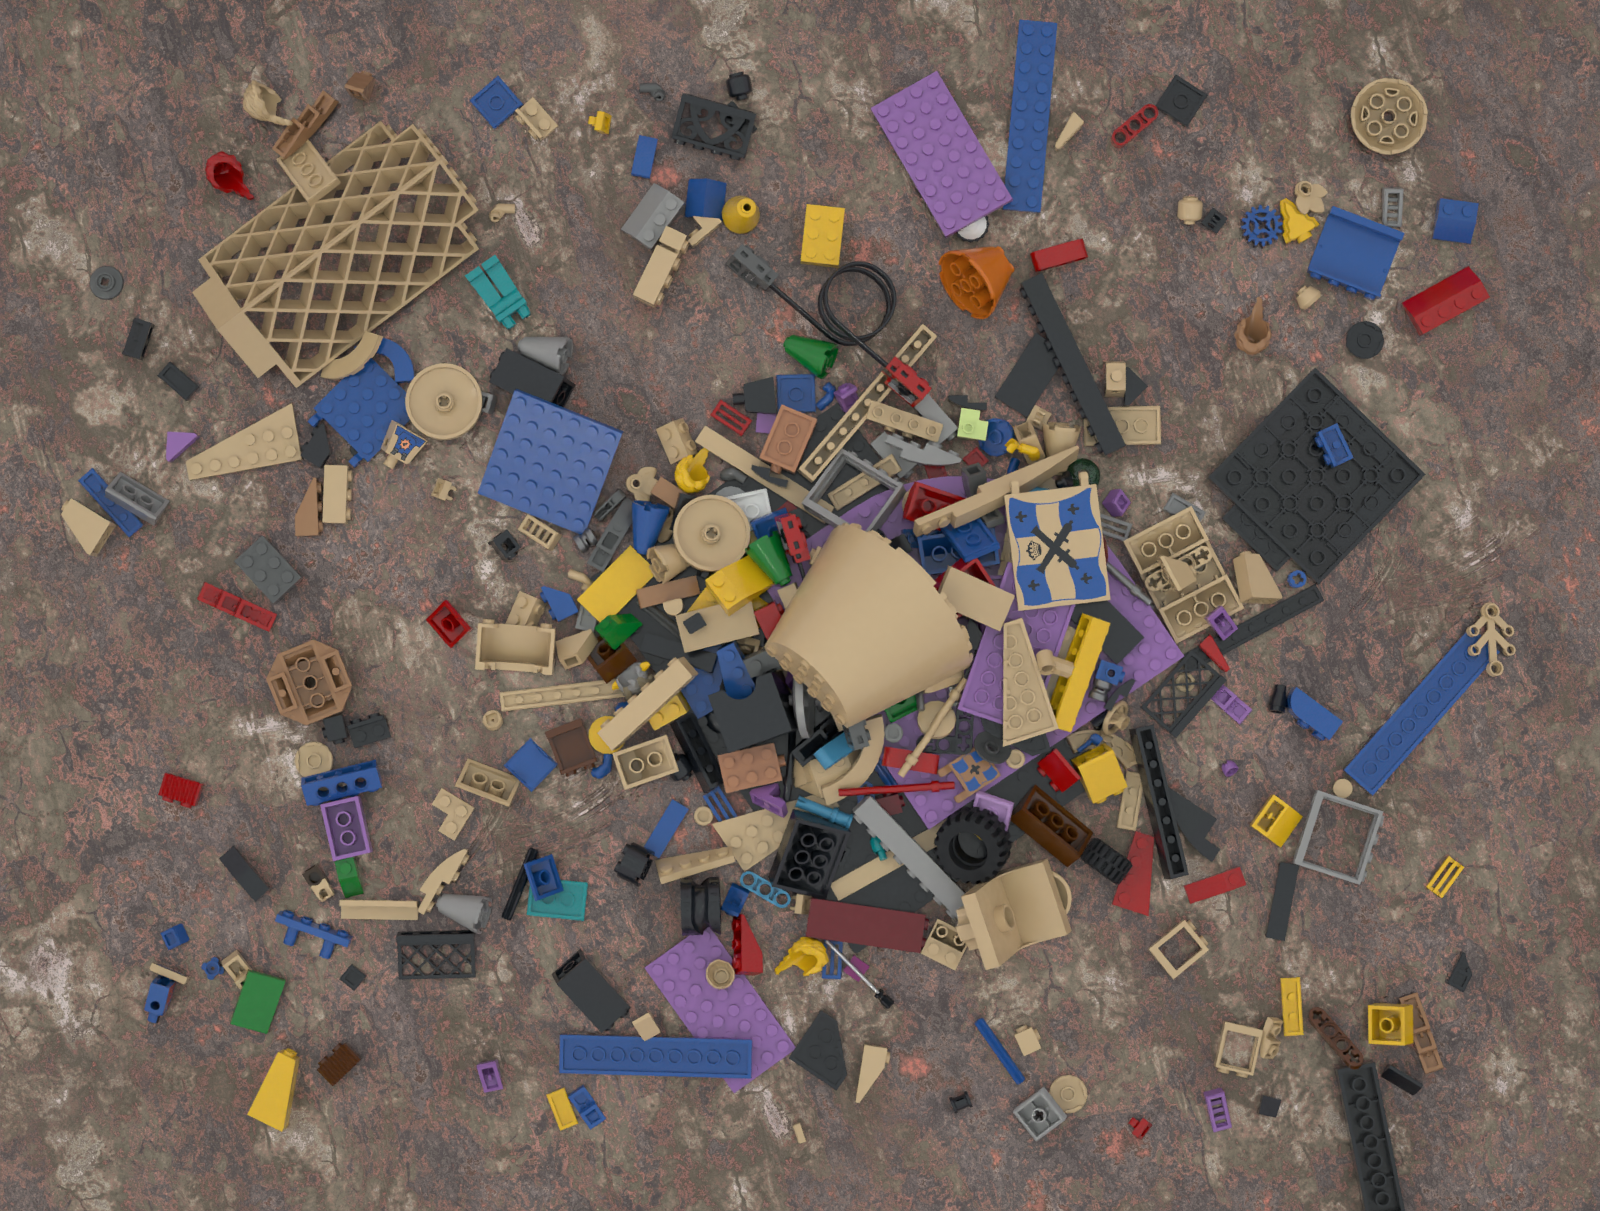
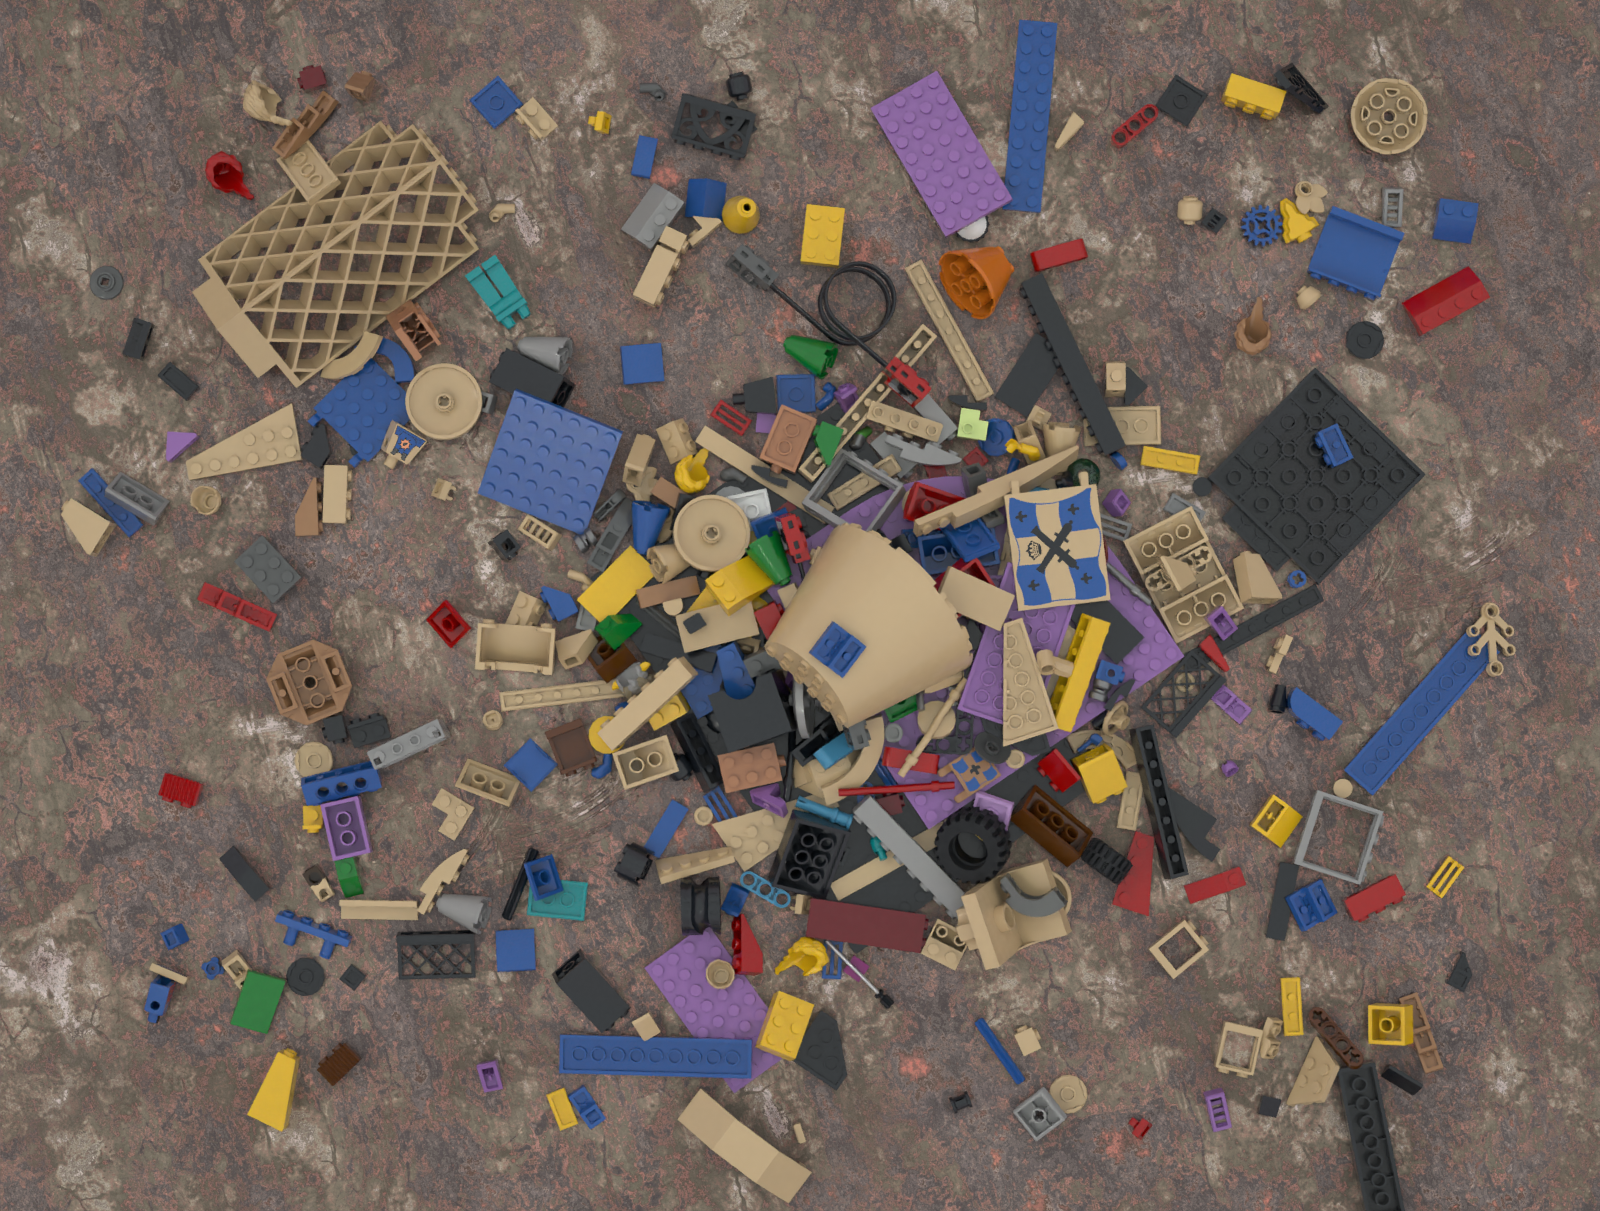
(205, 500): none -> tan hair
(305, 976): none -> black tile
(312, 78): none -> dark red brick
(312, 819): none -> yellow bracket
(408, 744): none -> light grey window
(412, 326): none -> nougat torso
(515, 950): none -> blue slope
(638, 460): none -> tan slope
(642, 363): none -> blue slope
(743, 1147): none -> tan panel
(784, 1026): none -> yellow brick
(827, 441): none -> green slope
(837, 649): none -> blue slope
(860, 437): none -> flat silver arm
(872, 1064): tan slope -> none
(949, 331): none -> tan tile
(1032, 905): none -> dark grey arch
(1118, 460): none -> blue tile
(1170, 460): none -> yellow tile
(1202, 486): none -> black tile
(1253, 96): none -> yellow brick
(1281, 645): none -> tan plate
(1296, 84): none -> black plate
(1311, 905): none -> blue slope
(1315, 1076): none -> tan wing
(1374, 898): none -> red brick

